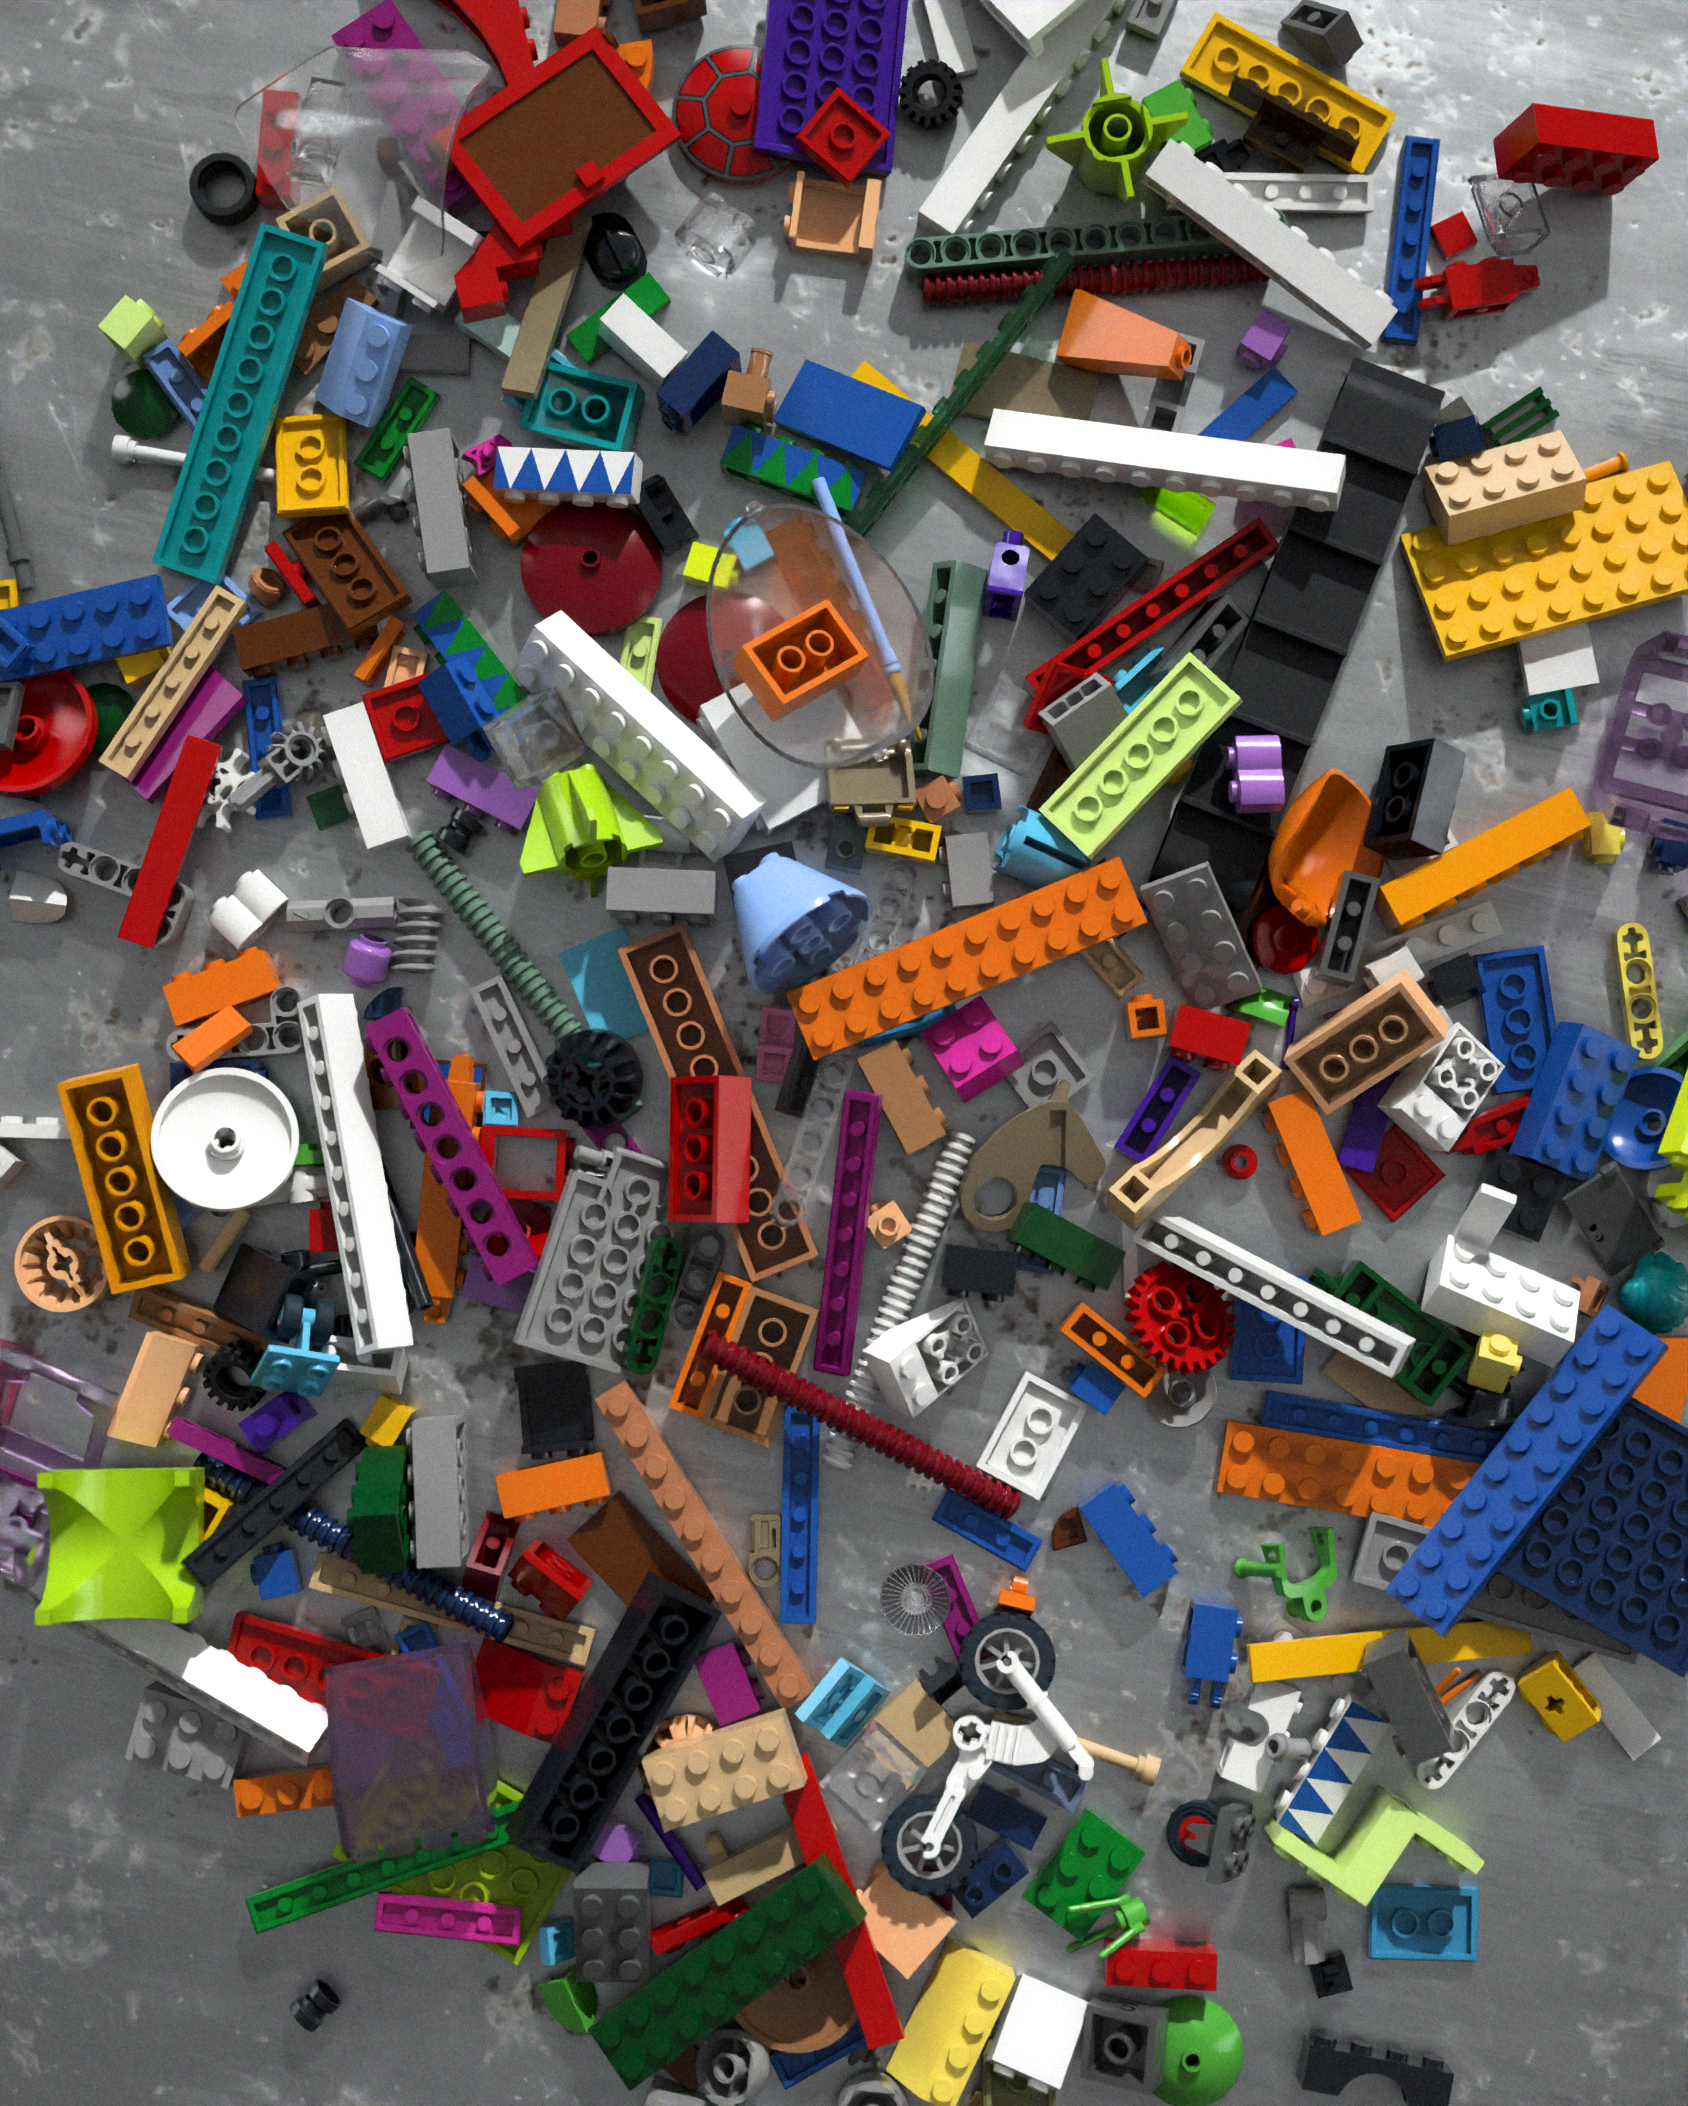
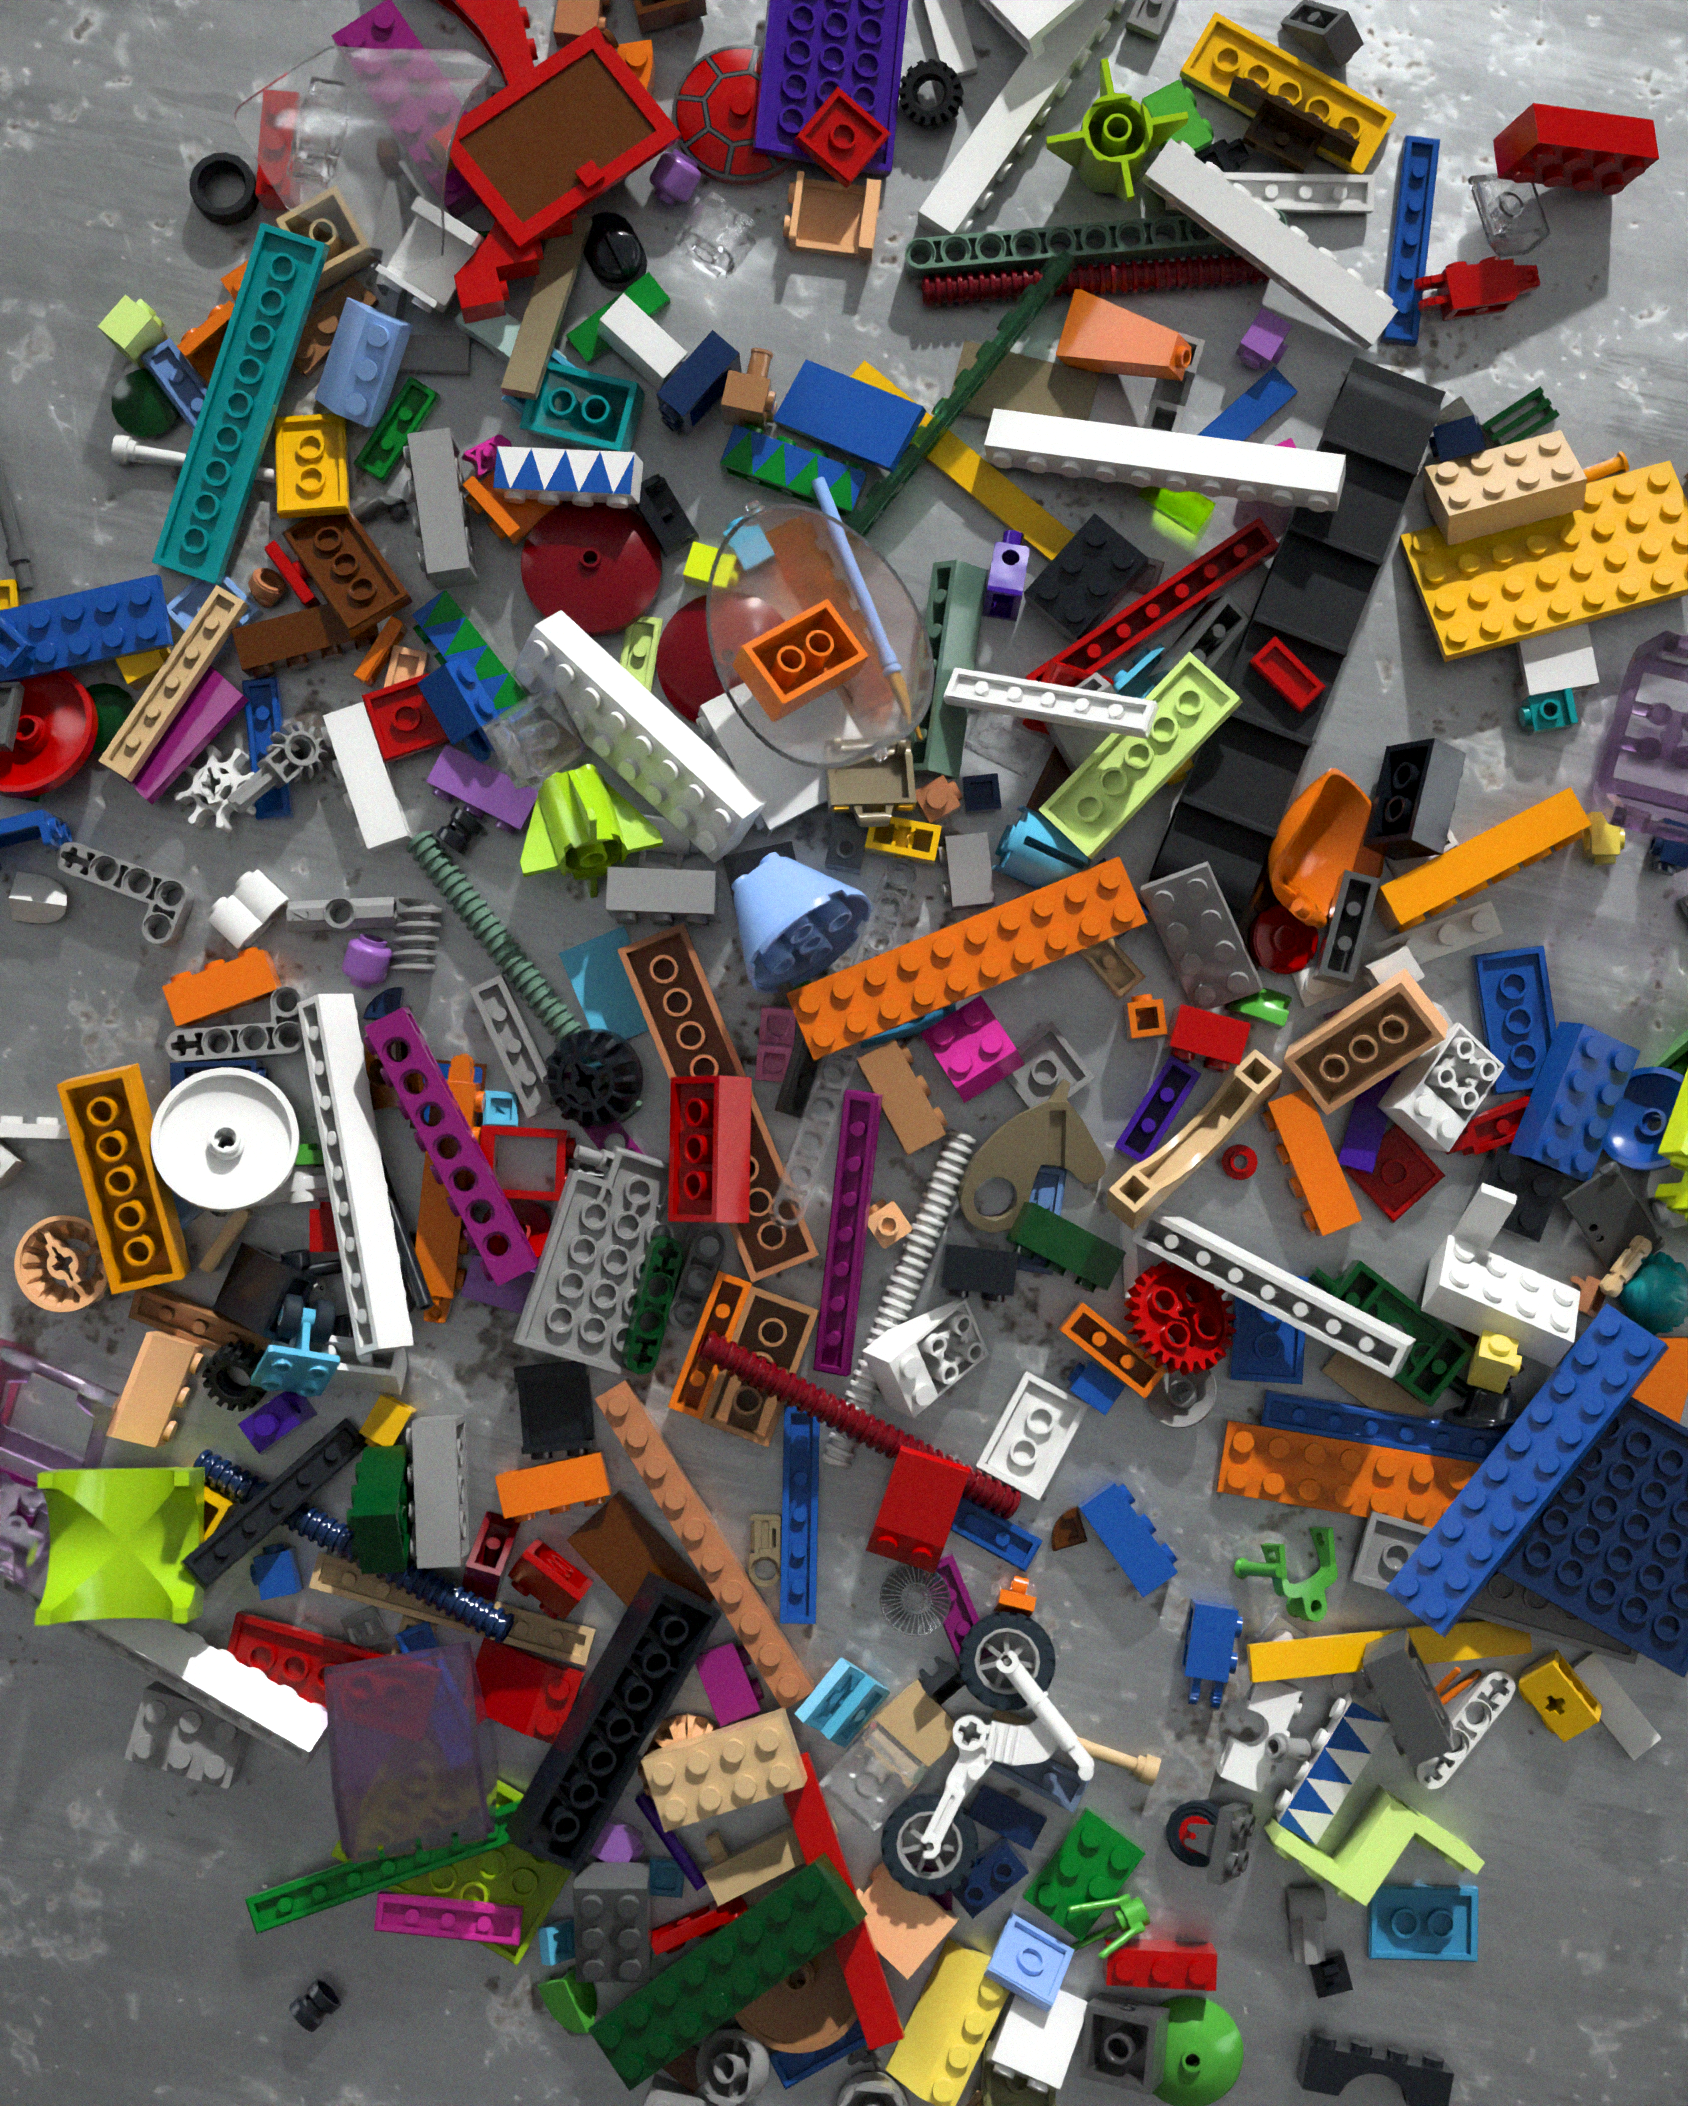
(170, 841): red tile -> none
(212, 1039): orange tile -> none
(224, 1449): magenta beam -> none
(283, 1789): orange brick -> none
(329, 807): clear green tile -> none
(675, 177): none -> medium lavender head
(917, 1509): none -> red slope
(1029, 1962): none -> light blue tile
(1051, 703): none -> white tile
(1256, 774): medium lavender brick -> none
(1287, 675): none -> red tile
(1293, 1007): dark purple hinge -> none
(1453, 235): red tile -> none
(1455, 981): black brick -> none
(1625, 1266): none -> tan axle
(1644, 990): light yellow beam -> none

